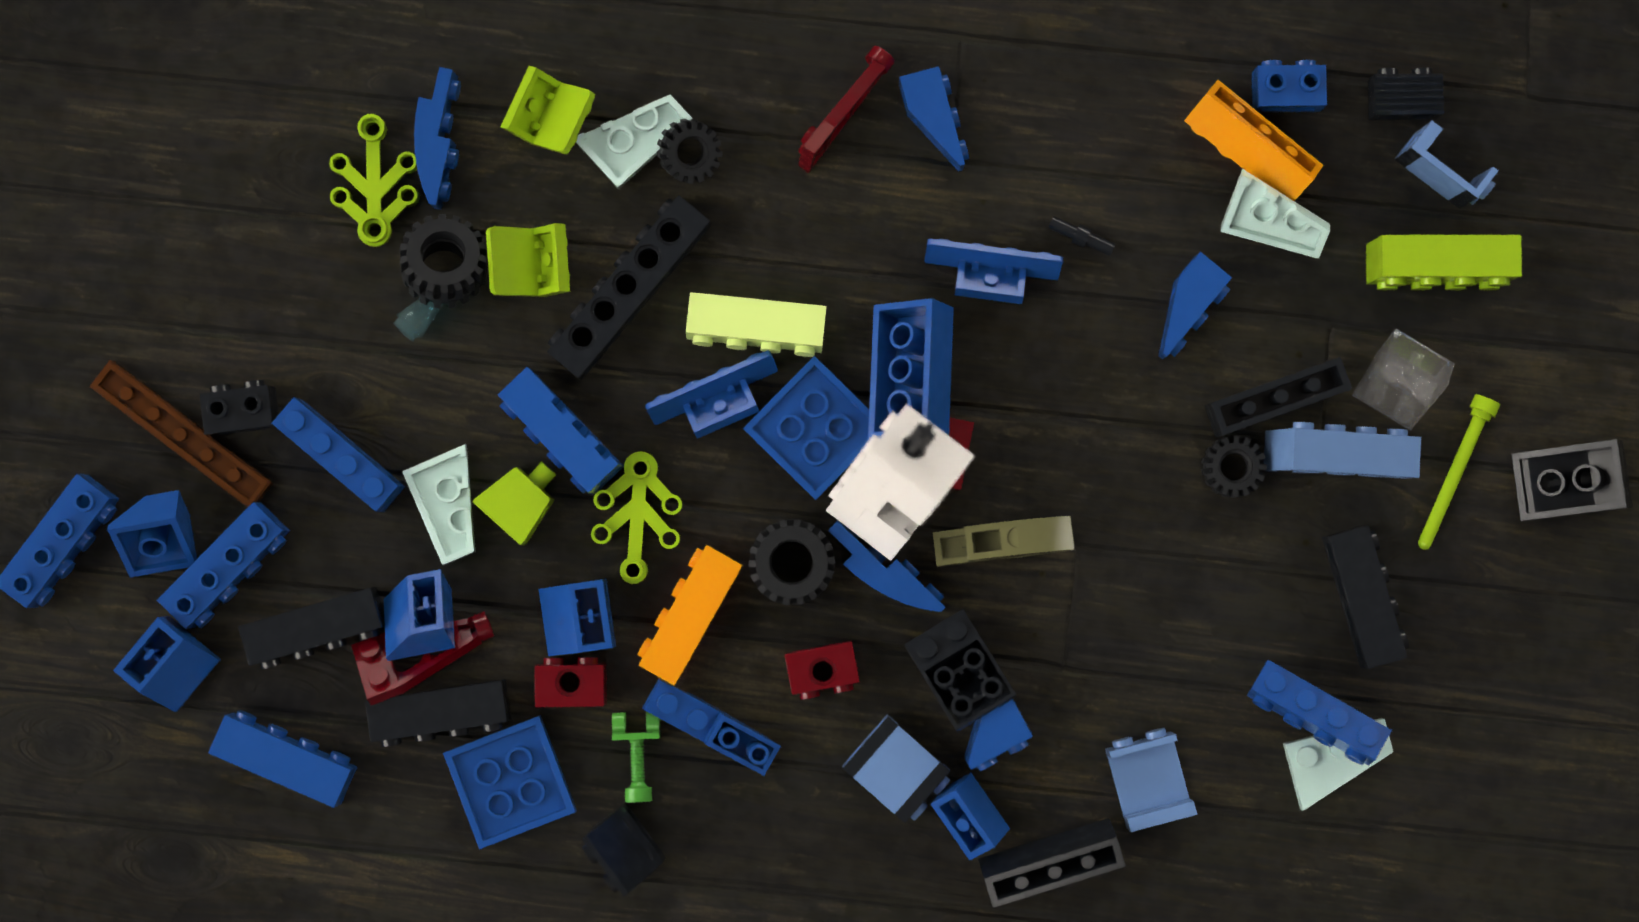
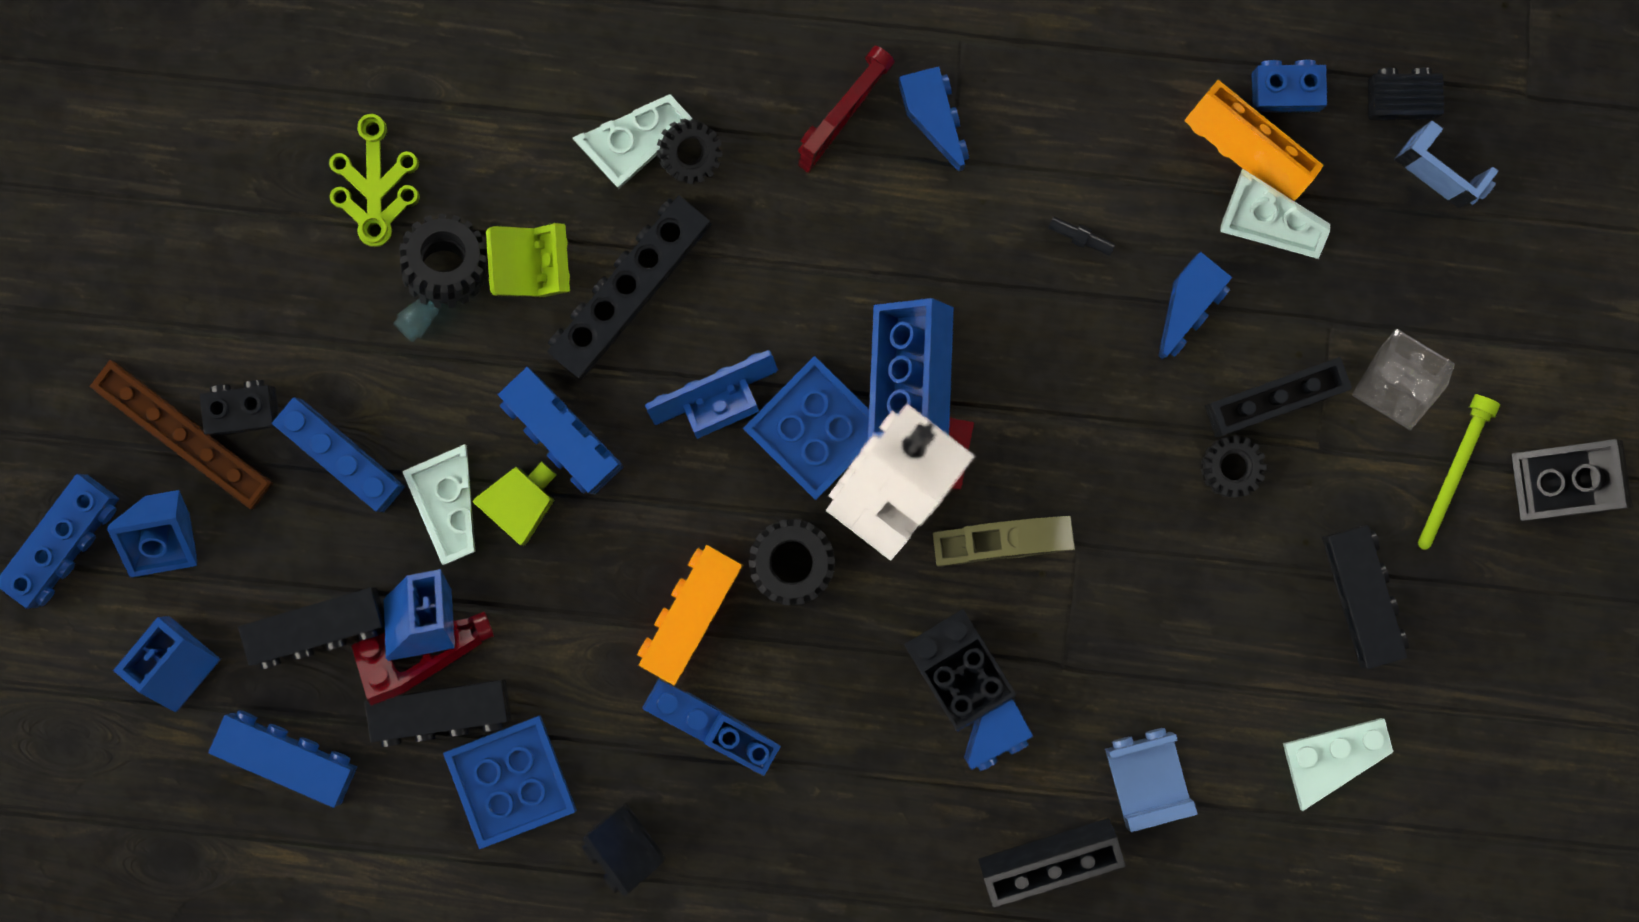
(224, 566): blue brick -> none
(433, 151): blue slope -> none
(548, 111): lime bracket -> none
(552, 693): dark red brick -> none
(577, 617): blue slope -> none
(637, 511): lime plant -> none
(638, 790): bright green bar -> none
(755, 323): yellowish green brick -> none
(801, 665): dark red brick -> none
(895, 581): blue slope -> none
(897, 770): medium blue panel -> none
(970, 816): blue brick -> none
(992, 271): blue bracket -> none
(1318, 713): blue brick -> none
(1343, 452): medium blue wedge -> none
(1443, 260): lime brick -> none

